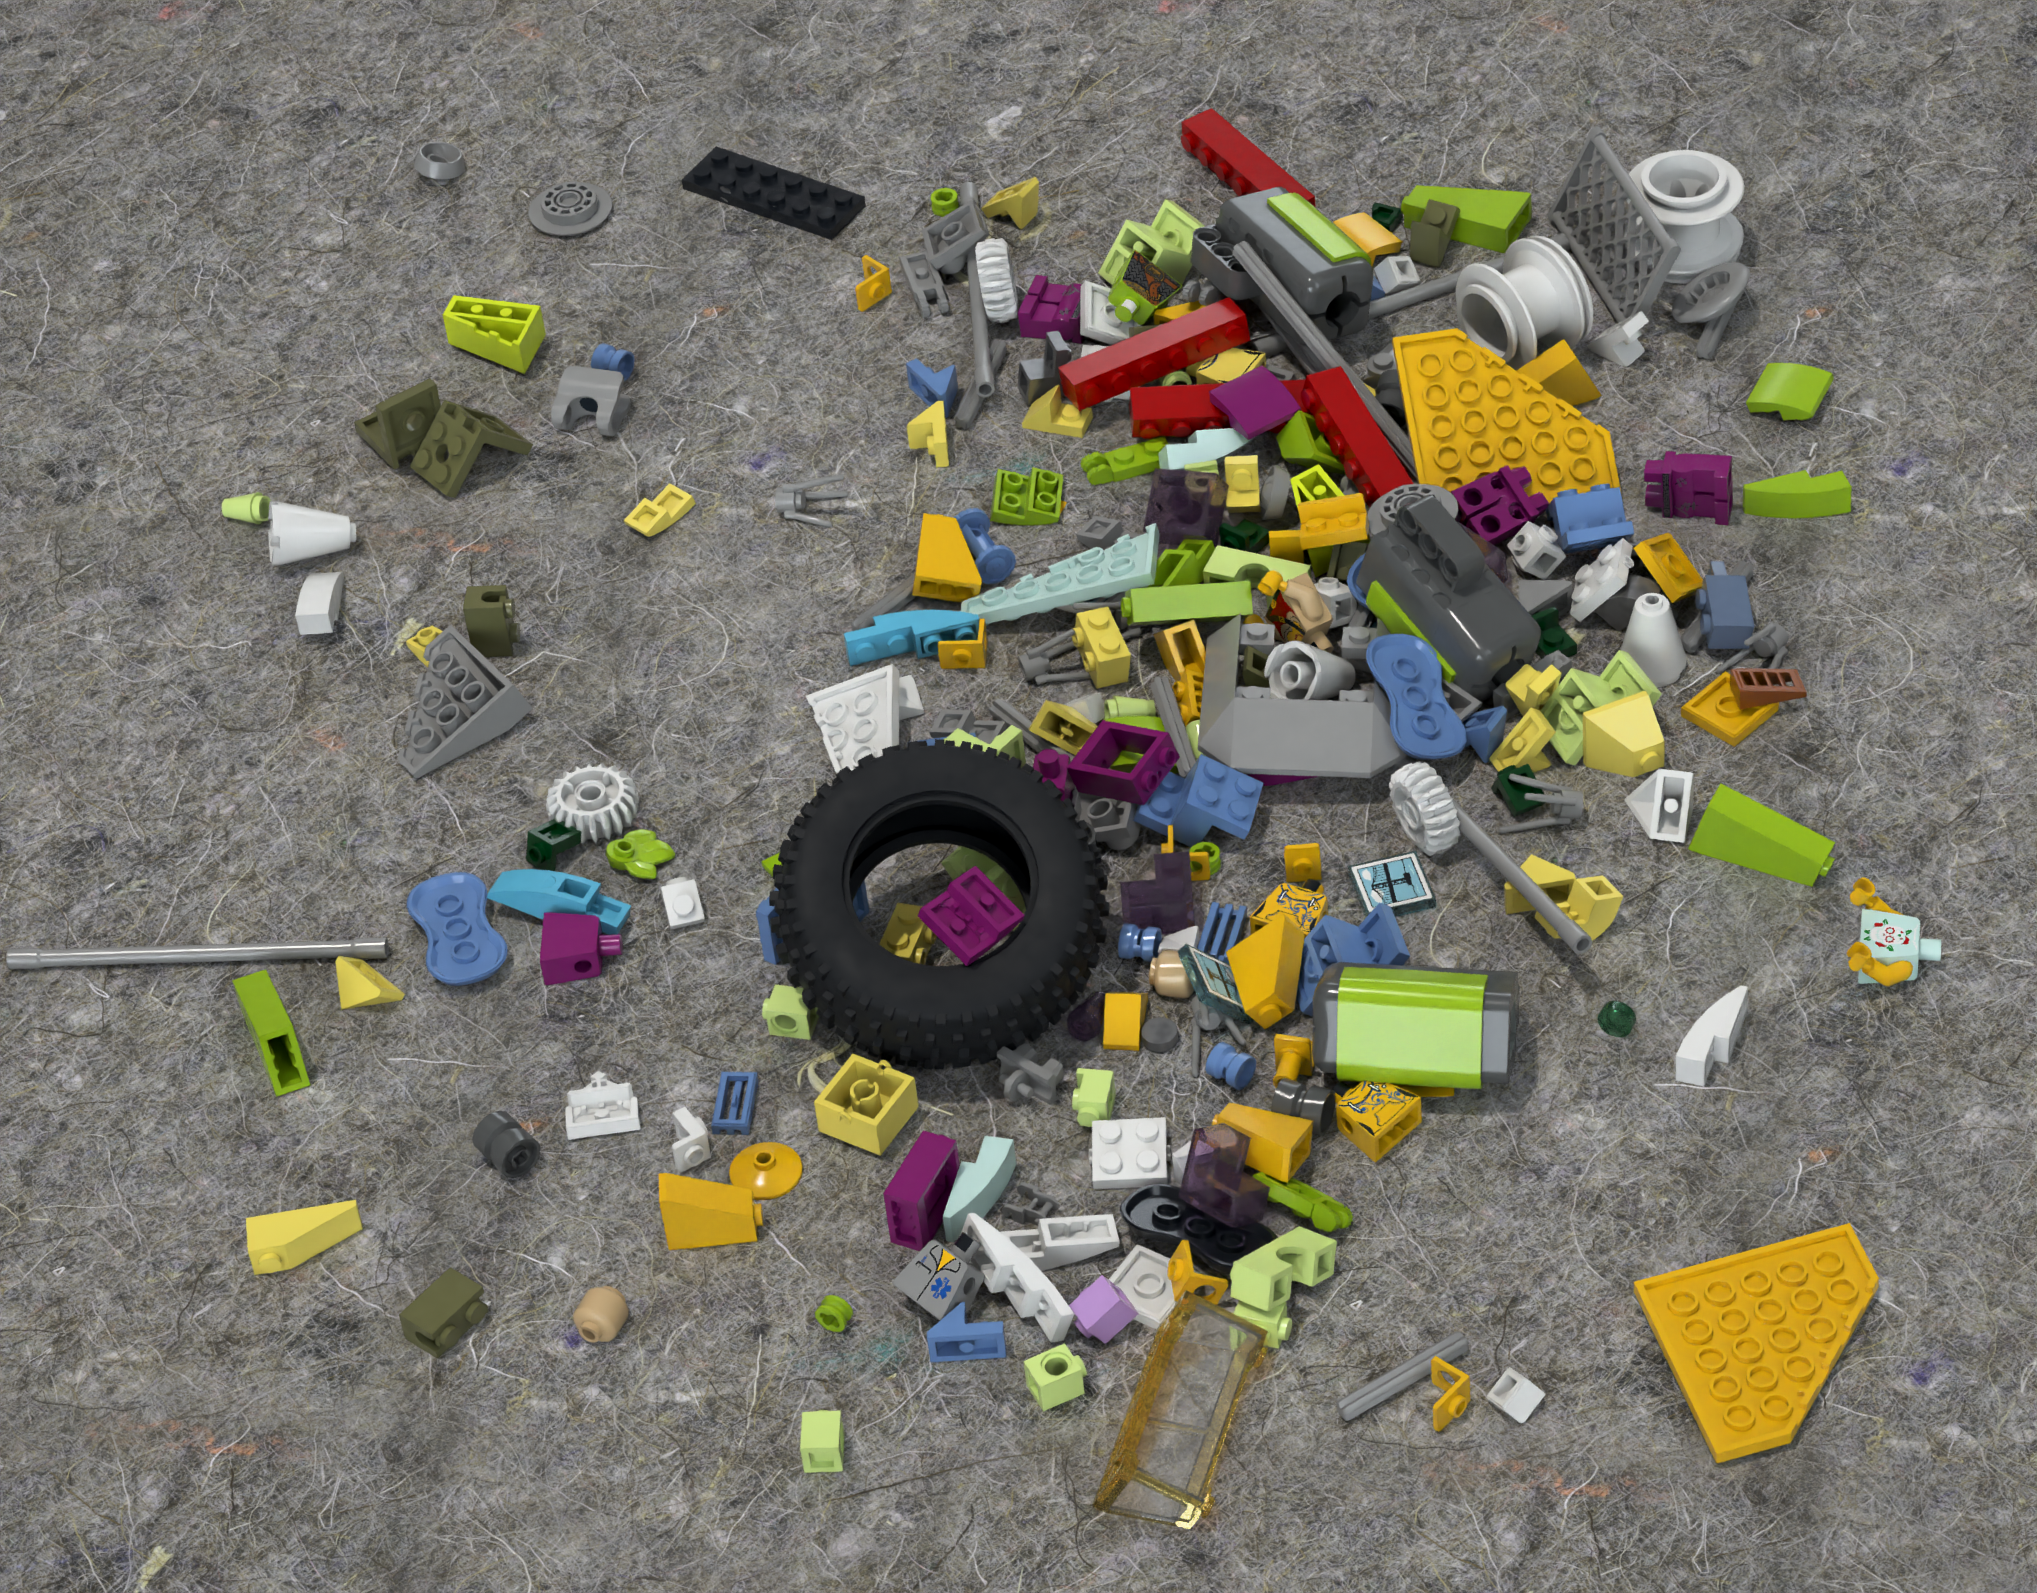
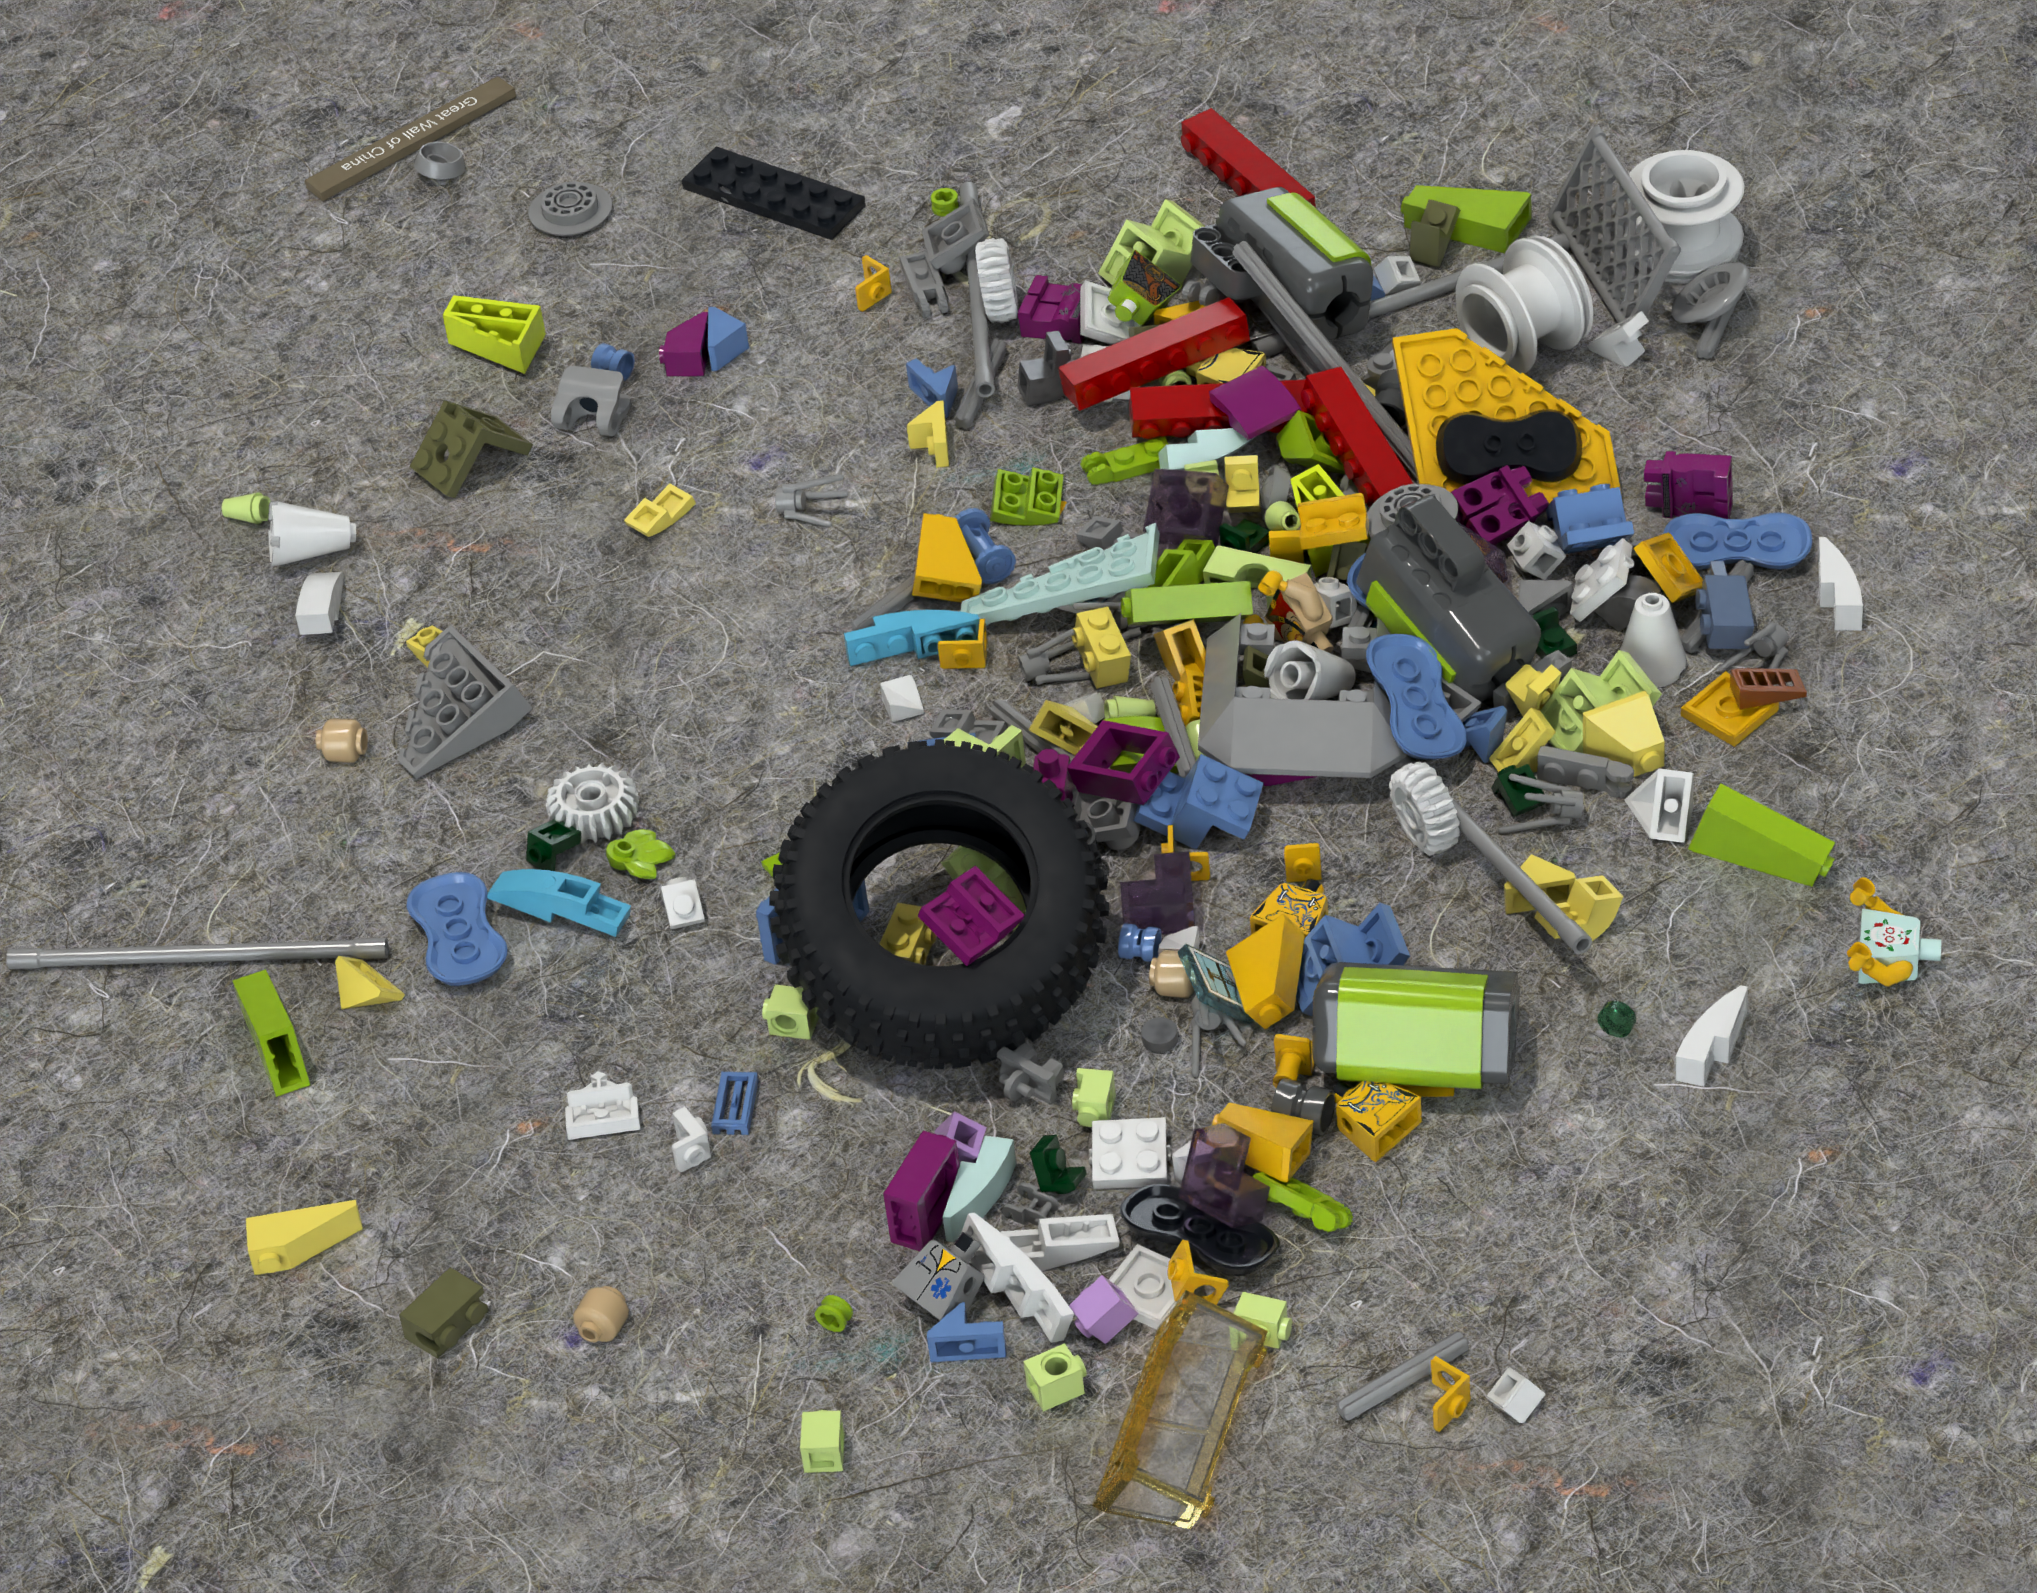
(342, 740): none -> tan head
(401, 422): olive bracket -> none
(410, 138): none -> dark tan tile
(490, 620): olive brick -> none
(506, 1144): dark grey wheel -> none
(574, 947): magenta torso -> none
(686, 348): none -> magenta slope
(706, 1212): yellow slope -> none
(725, 338): none -> medium blue slope
(767, 1169): yellow dish -> none
(858, 716): white wing -> none
(866, 1104): light yellow brick -> none
(966, 1133): none -> lavender brick
(1018, 201): light yellow slope -> none
(1051, 1168): none -> dark green bracket
(1053, 416): light yellow slope -> none
(1087, 1017): clear purple cone -> none
(1124, 1020): yellow slope -> none
(1214, 856): lime bush -> none
(1225, 914): medium blue tile -> none
(1228, 1064): medium blue wheel -> none
(1267, 1273): yellowish green arch -> none
(1276, 516): none -> yellowish green cone
(1369, 235): yellow slope -> none
(1386, 215): dark green tile -> none
(1394, 882): tile -> none
(1478, 445): none -> black plate
(1562, 375): yellow slope -> none
(1585, 771): none -> light grey hinge
(1759, 1333): yellow plate -> none
(1763, 540): none -> medium blue plate
(1791, 389): lime slope -> none
(1798, 496): lime slope -> none
(1839, 588): none -> white slope

